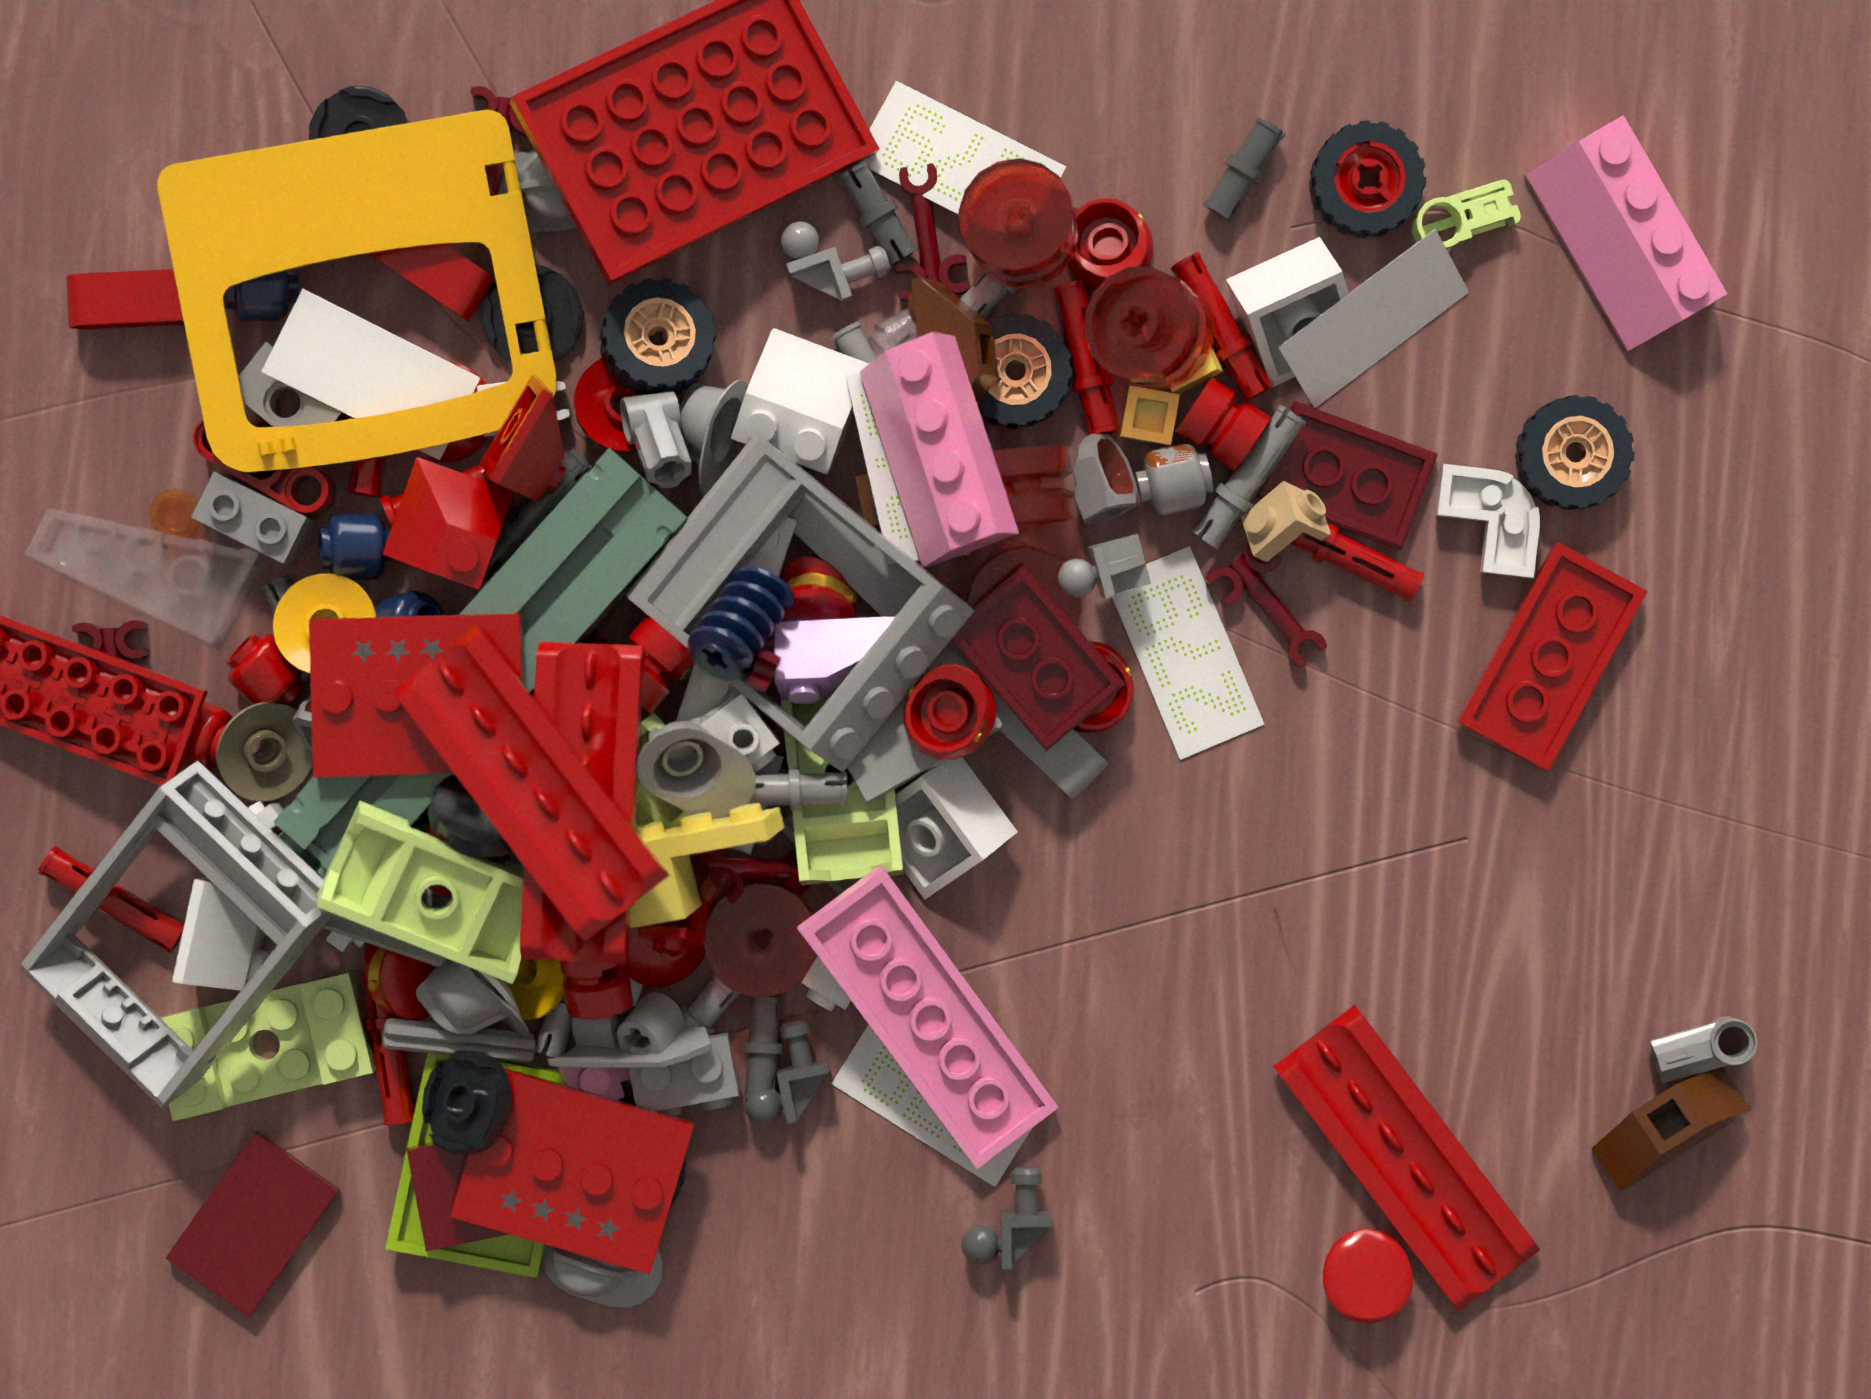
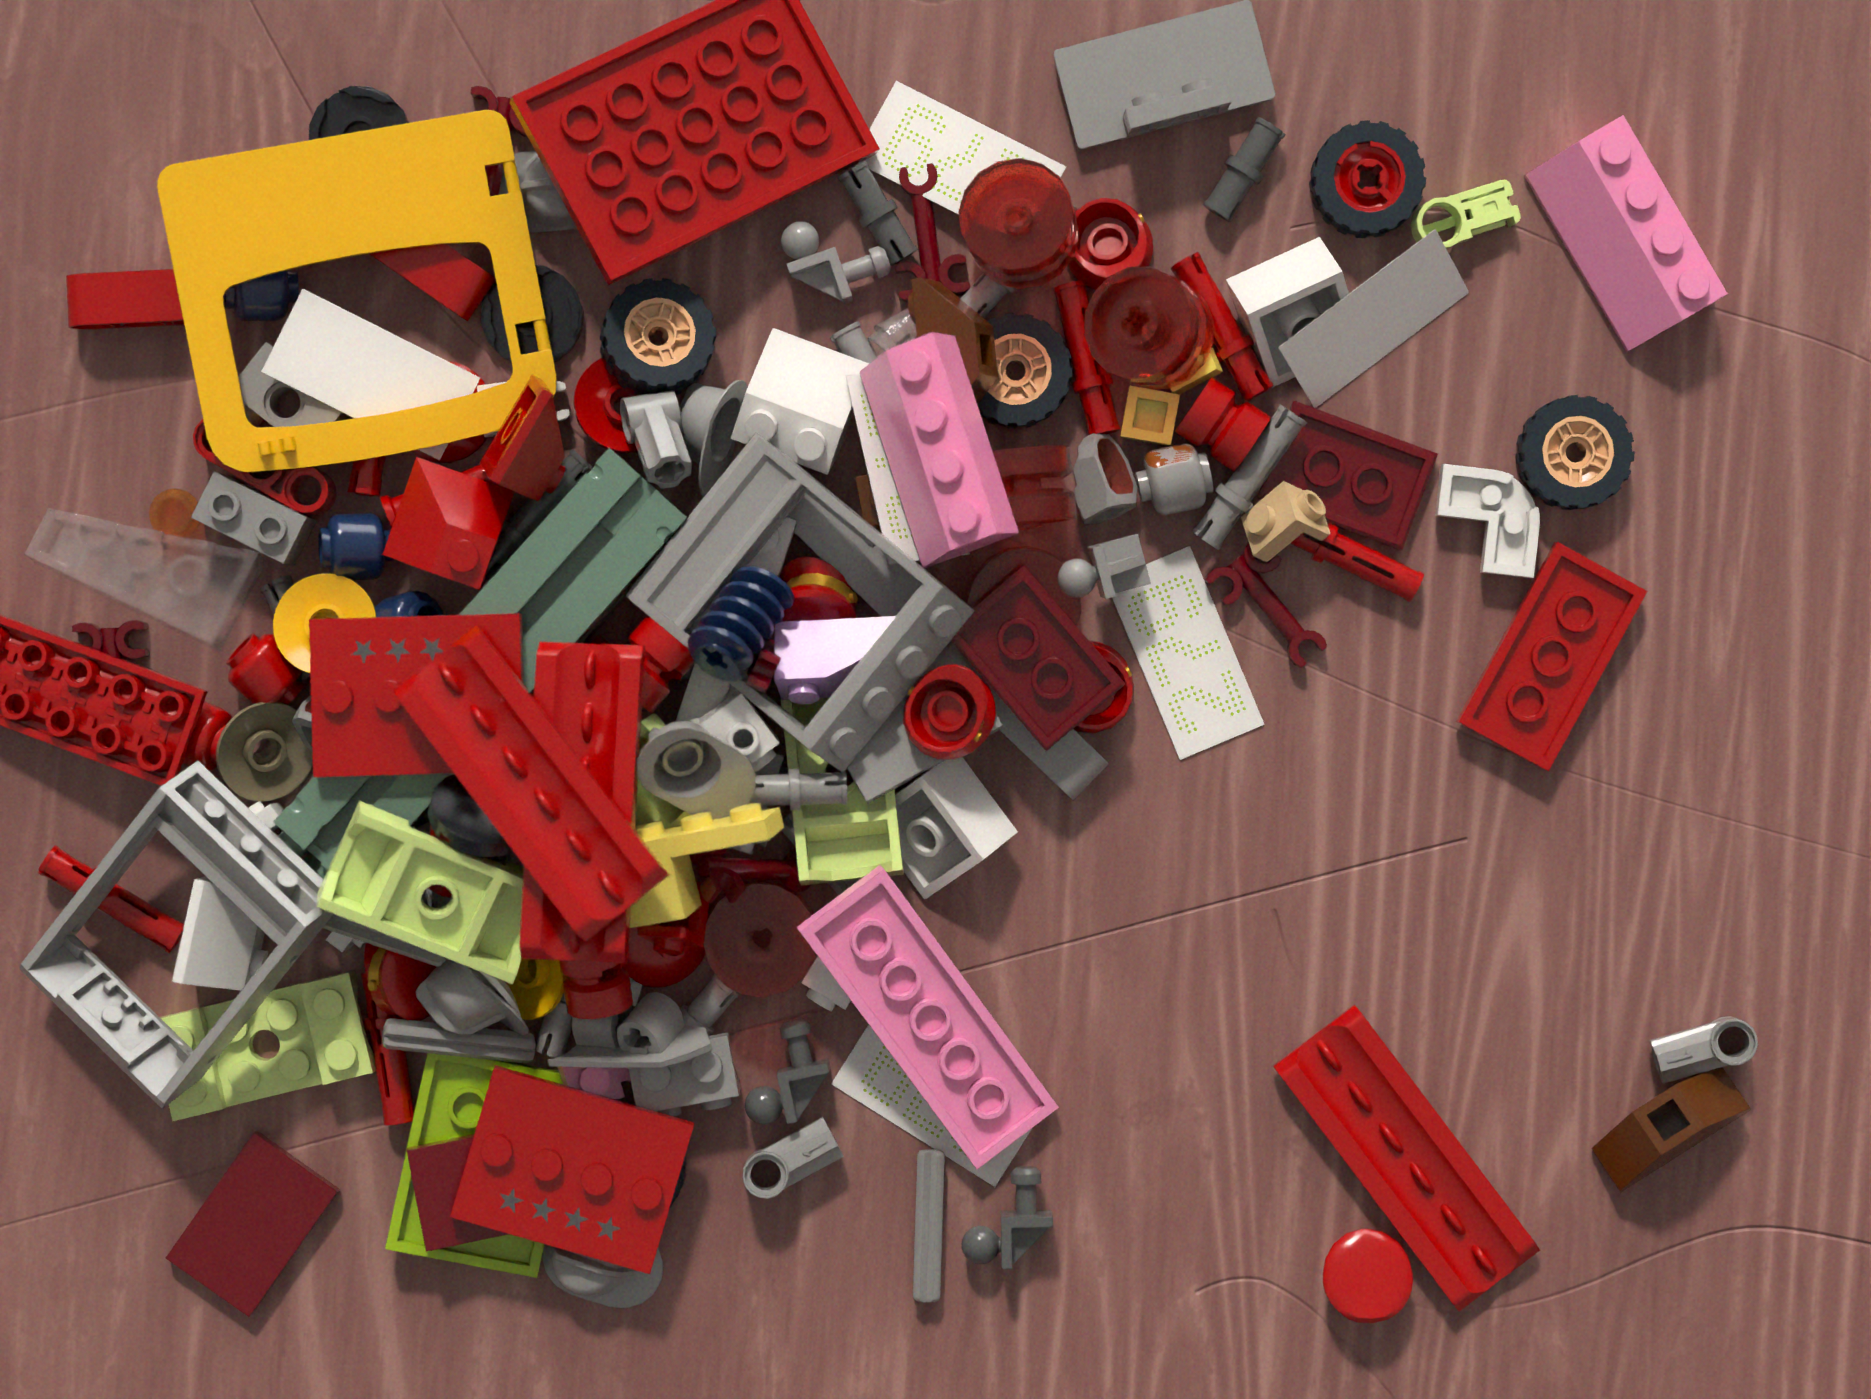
(467, 1102): black tile -> none
(763, 1045): dark grey pin -> none
(796, 1156): none -> light grey piece
(928, 1225): none -> light grey axle
(1164, 74): none -> light grey bracket

